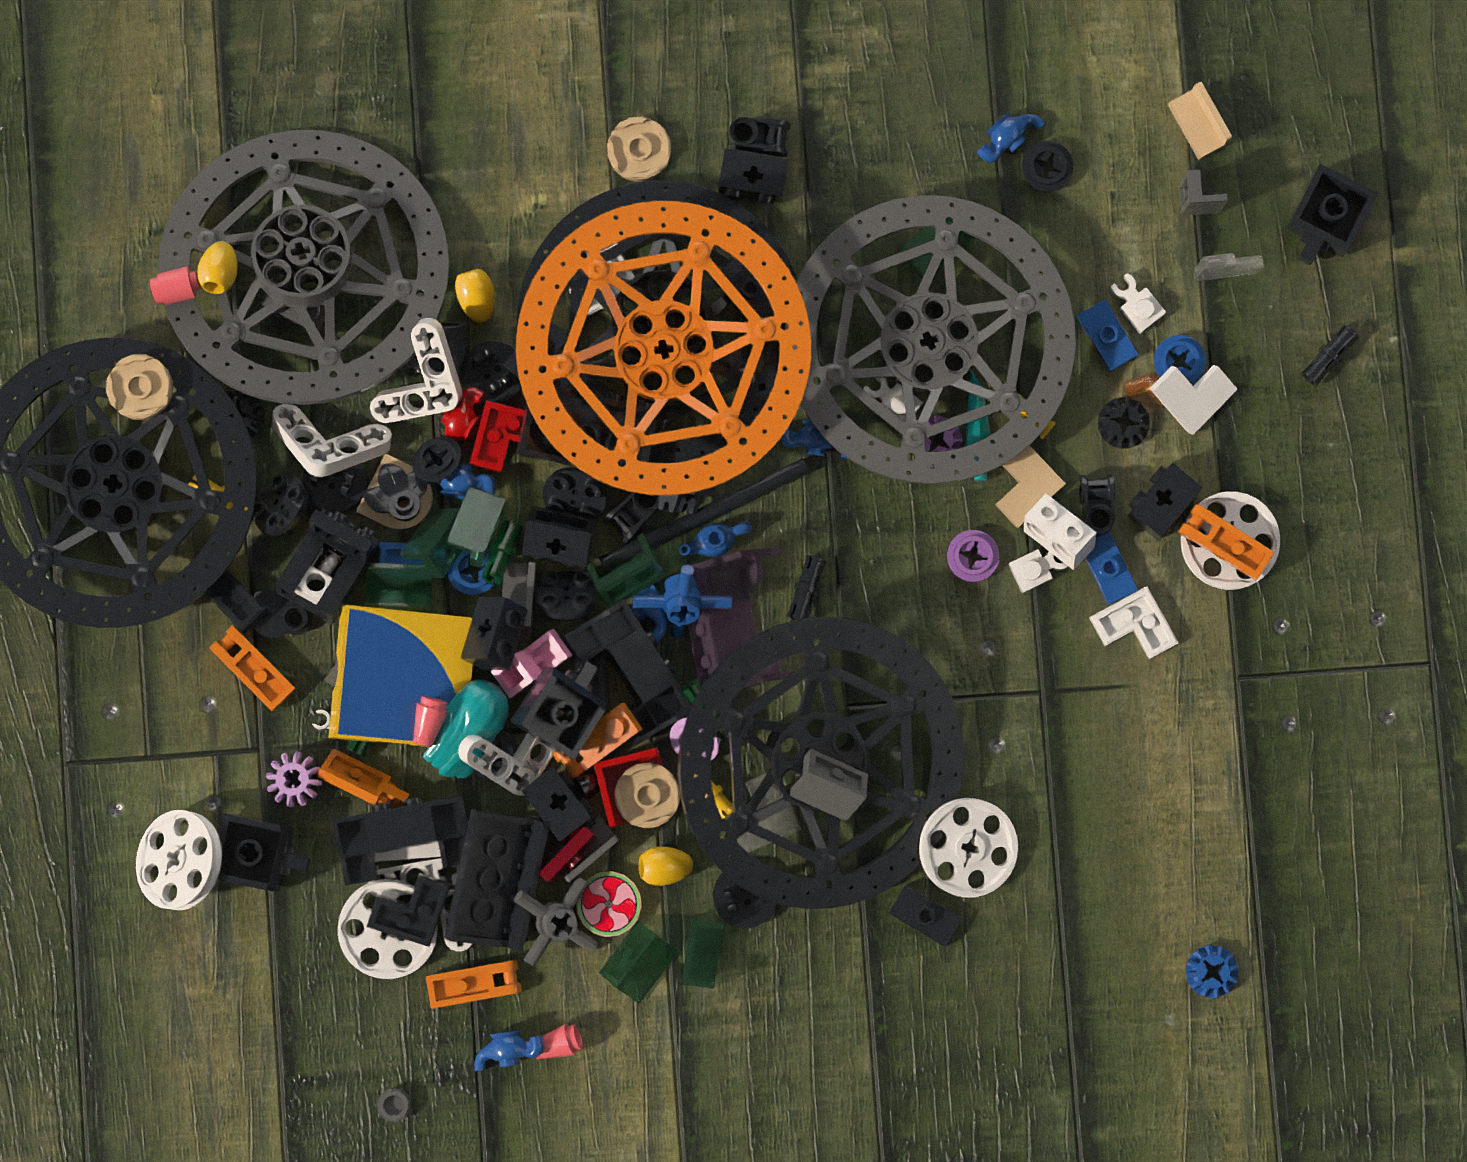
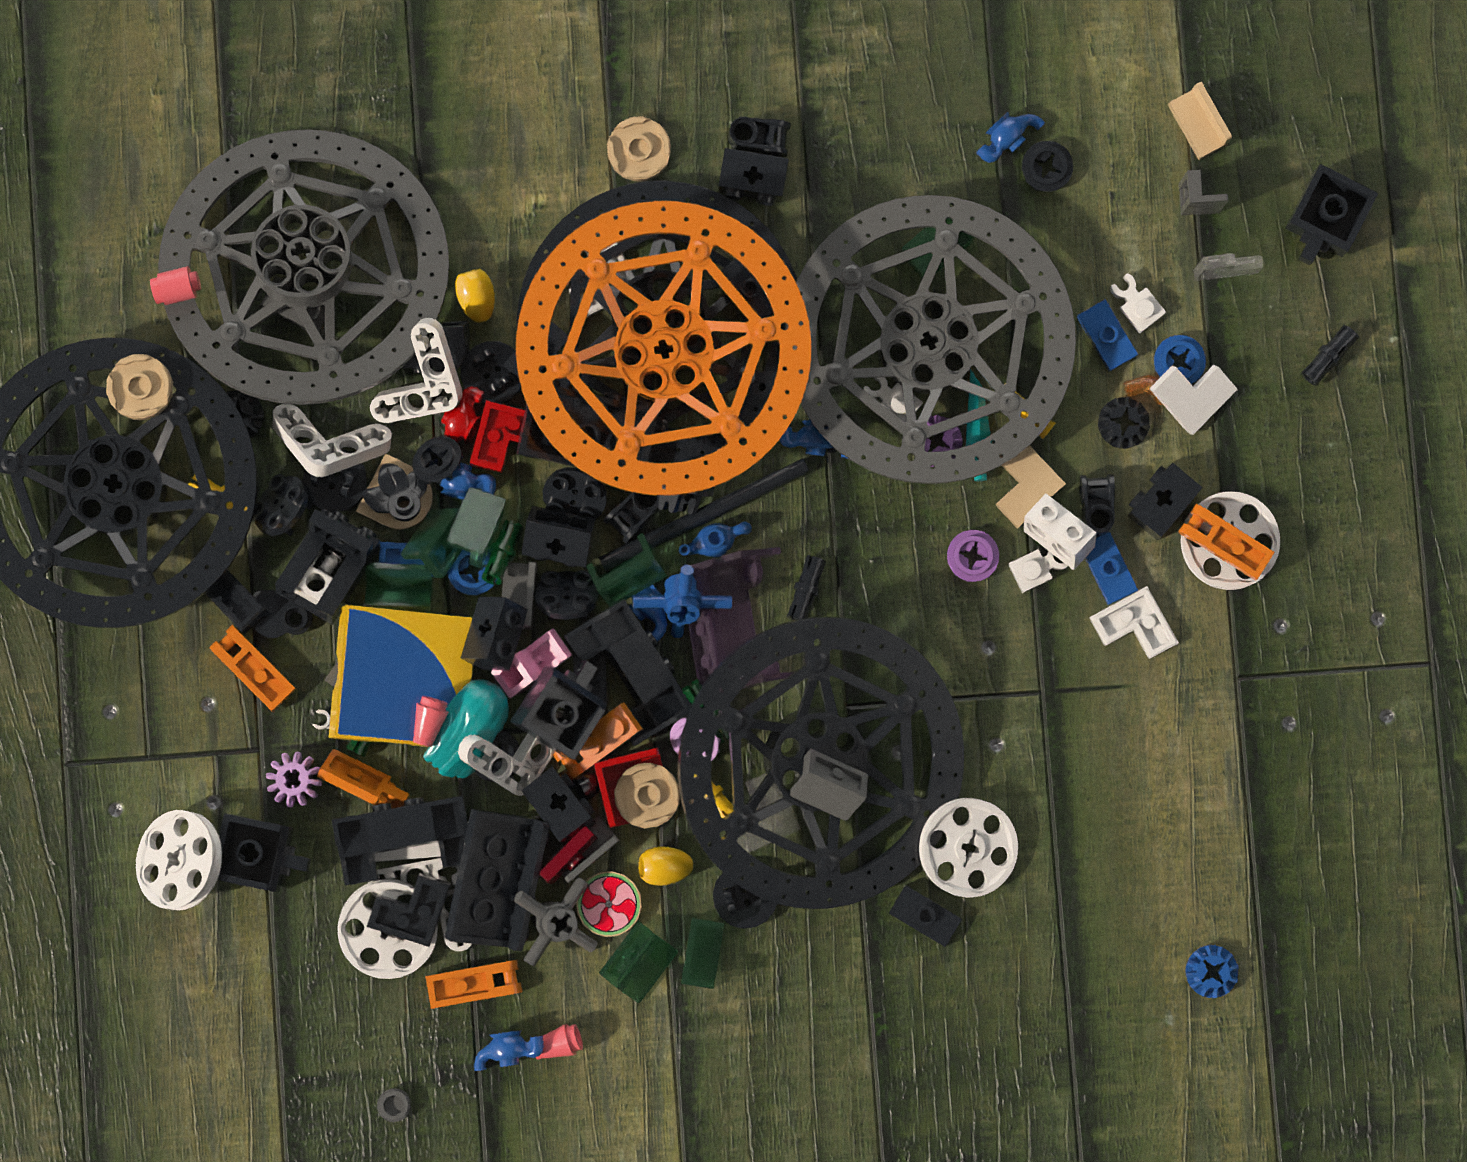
(217, 268): yellow animal -> none

